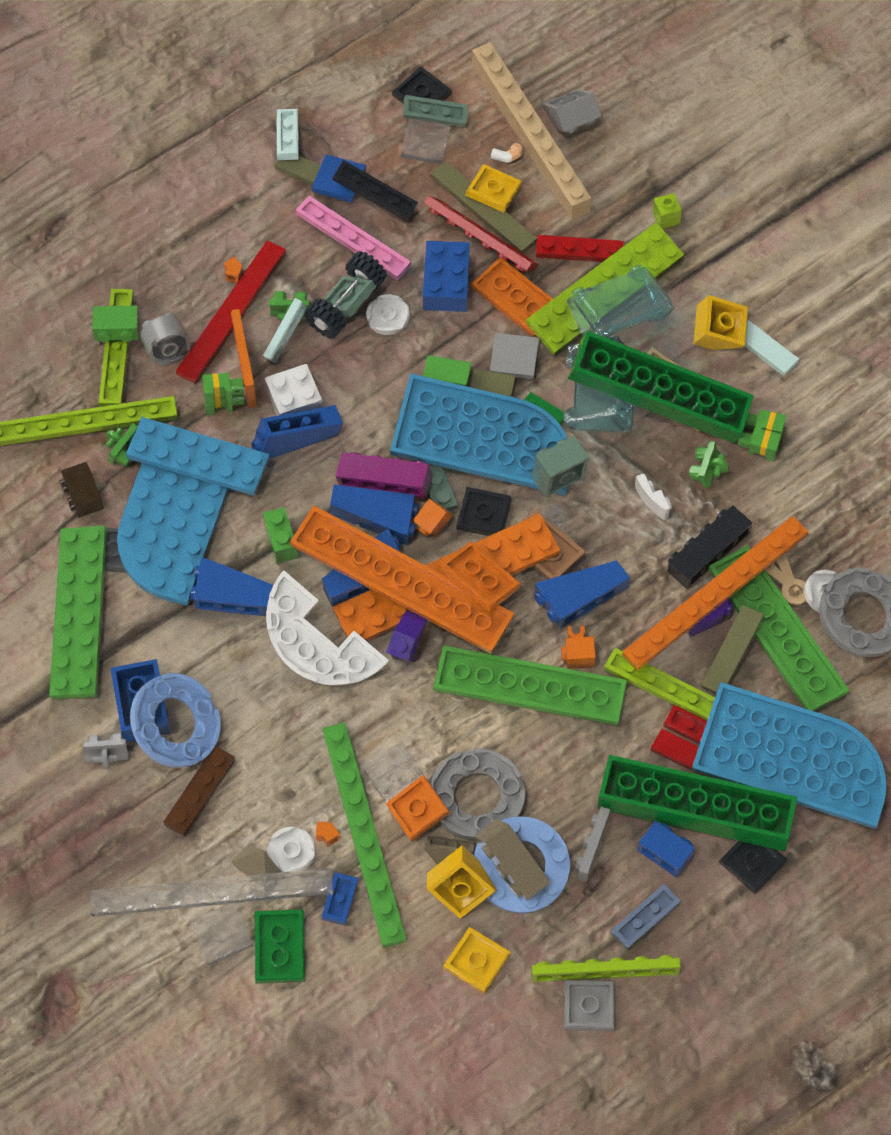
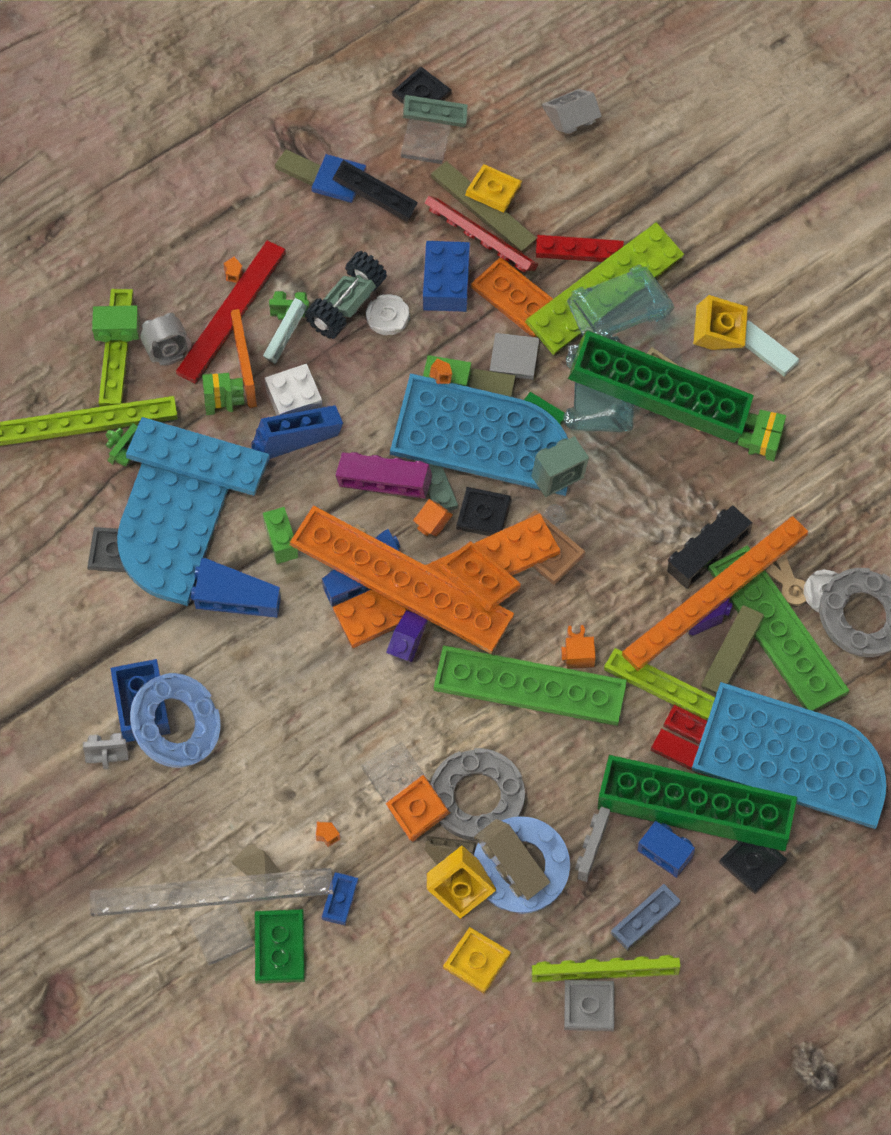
(78, 613): bright green plate -> none
(81, 489): dark brown brick -> none
(199, 791): reddish brown plate -> none
(287, 134): light aqua tile -> none
(291, 849): white tile -> none
(307, 649): white plate -> none
(352, 236): bright pink plate -> none
(364, 835): bright green plate -> none
(376, 510): blue slope -> none
(441, 372): none -> orange piece
(508, 156): arm -> none
(531, 131): tan brick -> none
(580, 592): blue slope -> none
(653, 499): white slope -> none
(667, 211): lime brick -> none
(712, 464): bright green hips -> none

